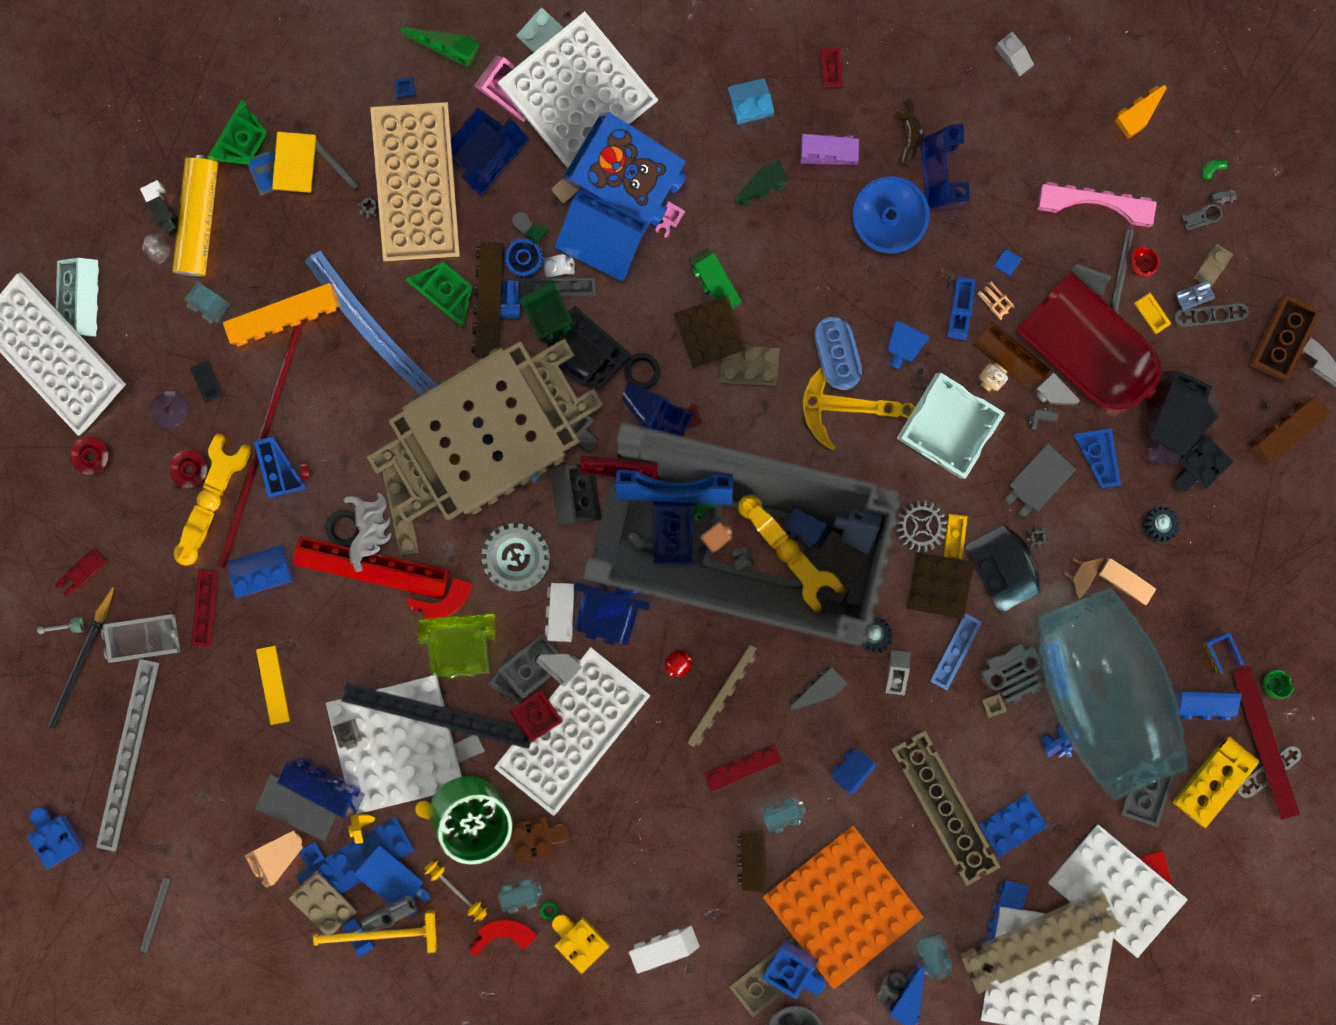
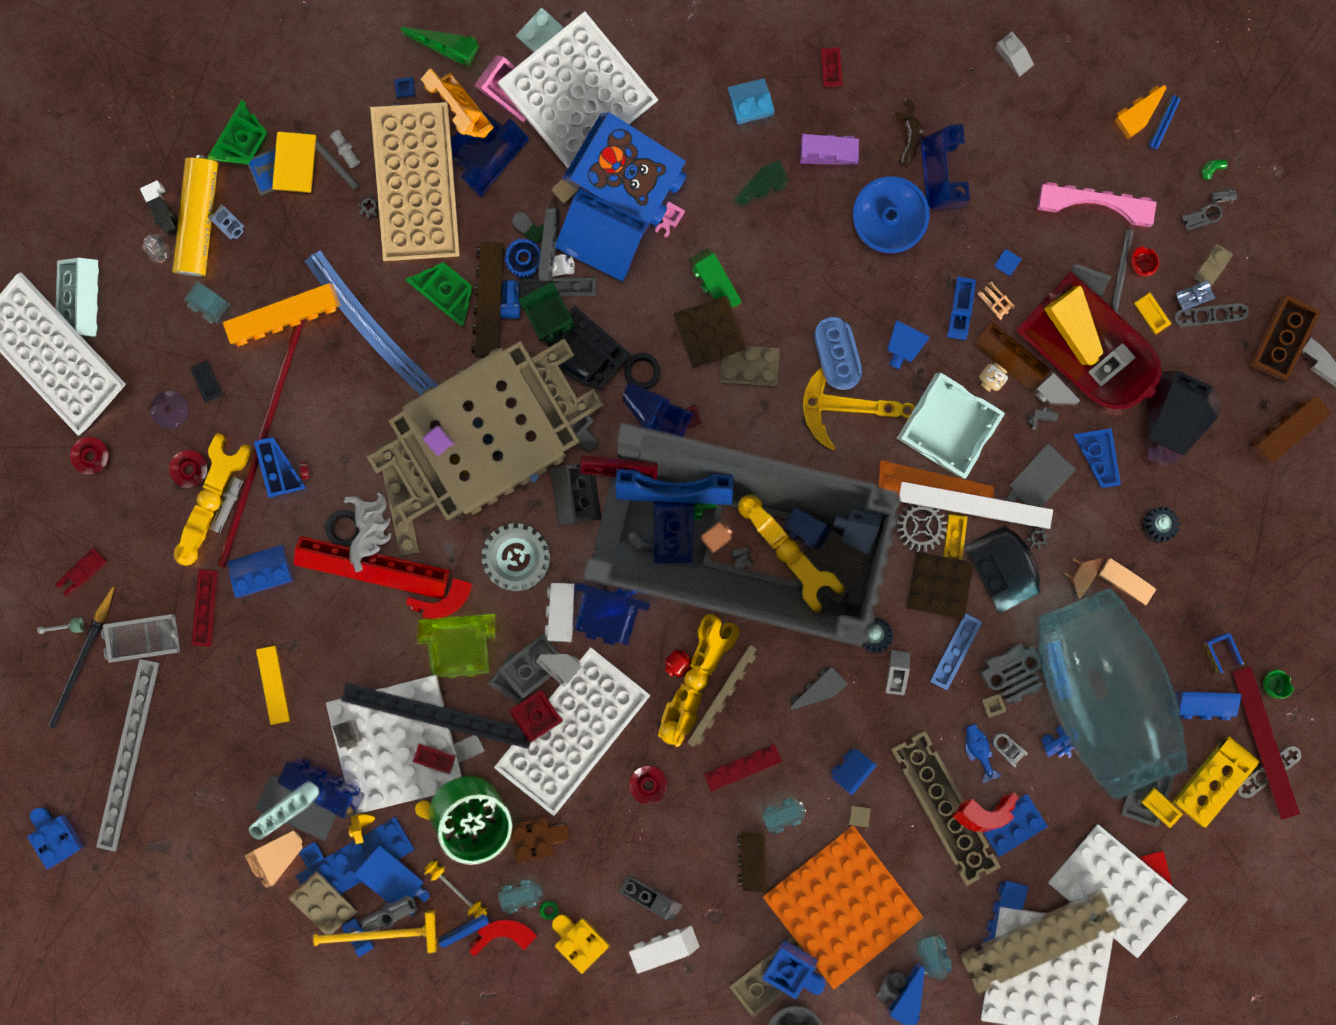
(155, 914): dark grey bar -> none
(226, 504): none -> light grey pin
(227, 222): none -> sand blue hips
(283, 810): none -> light aqua beam
(344, 149): none -> light grey pin
(434, 758): none -> dark red plate
(438, 440): none -> medium lavender panel
(463, 931): none -> blue axle
(468, 117): none -> light orange piece
(549, 244): none -> dark grey beam
(648, 795): none -> dark red dish
(651, 898): none -> dark grey slope
(711, 647): none -> yellow piece
(859, 816): none -> dark tan tile
(893, 474): none -> orange wing
(975, 505): none -> white tile
(978, 747): none -> blue animal
(979, 820): none -> red arch
(1010, 751): none -> light grey piece
(1074, 322): none -> yellow slope
(1111, 364): none -> light grey slope
(1161, 807): none -> yellow tile
(1164, 121): none -> blue axle
(1202, 465): black brick -> none

